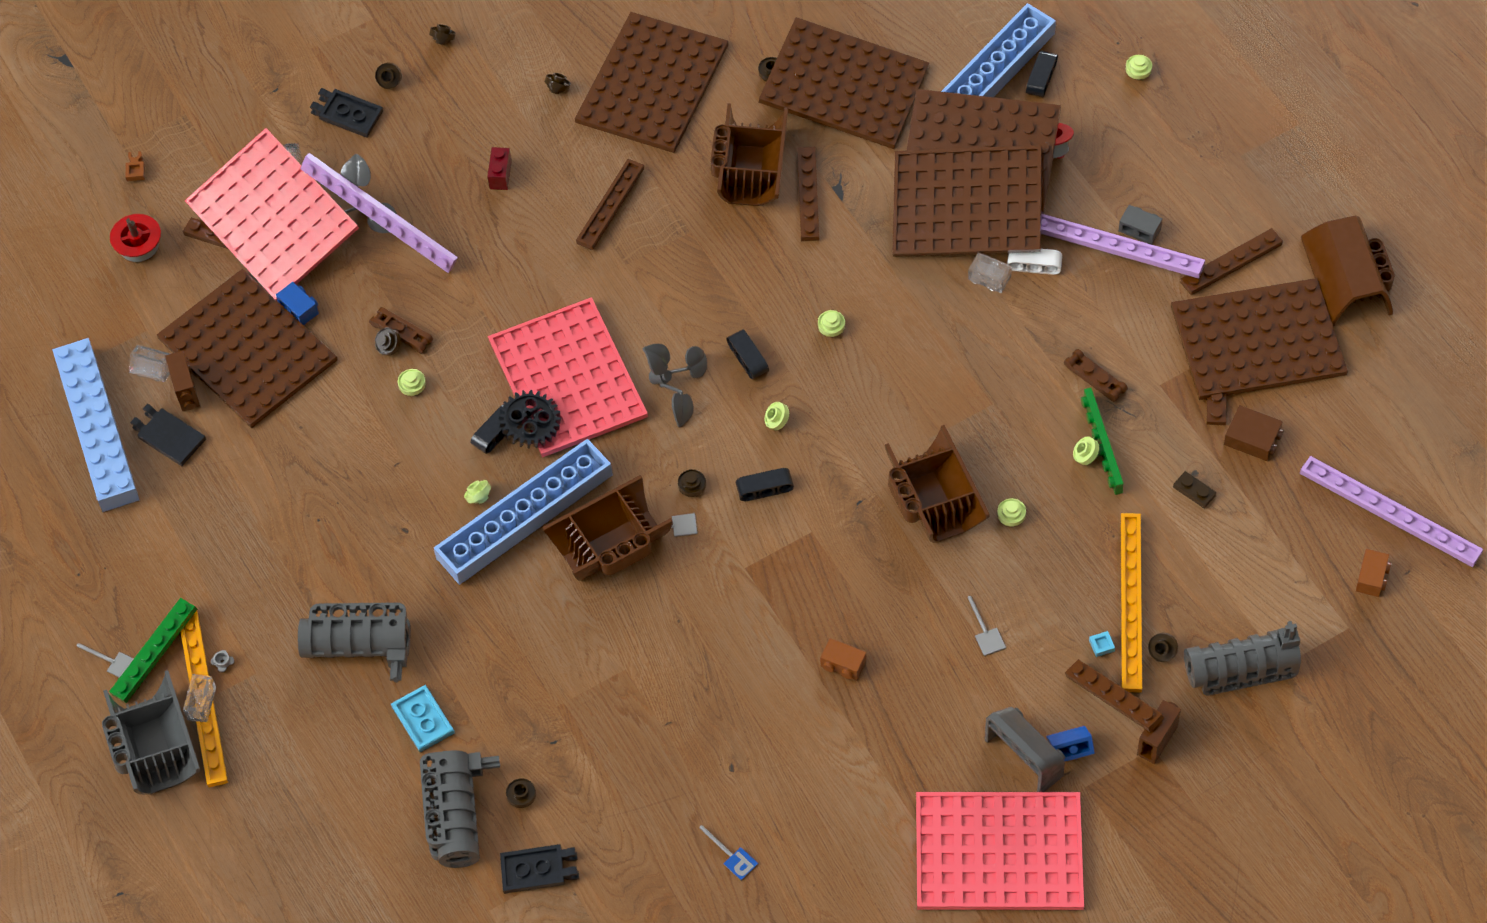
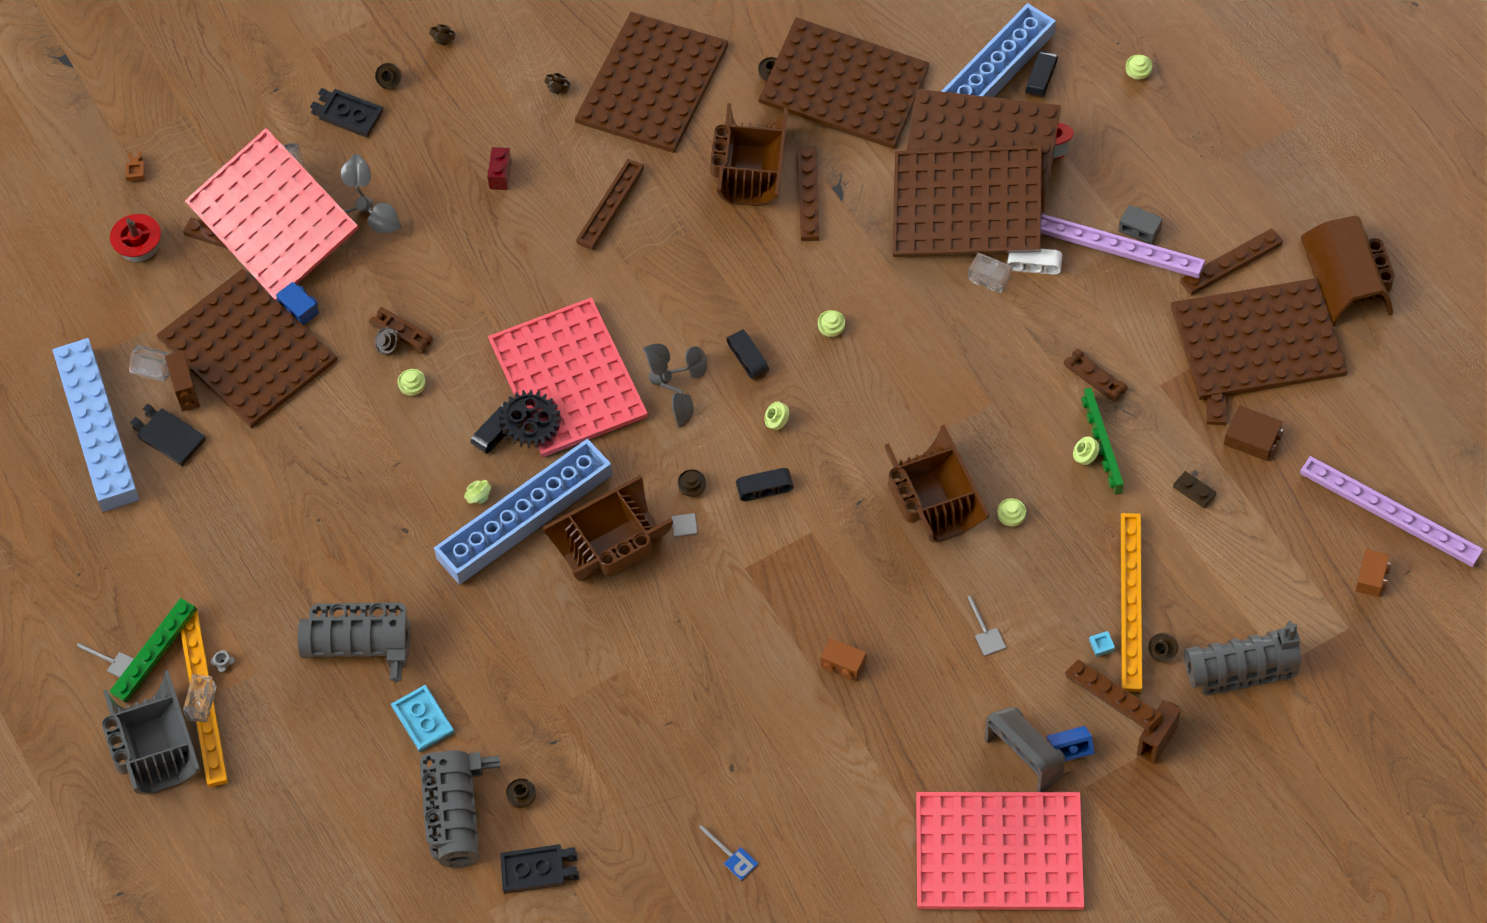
(378, 213): lavender plate -> none

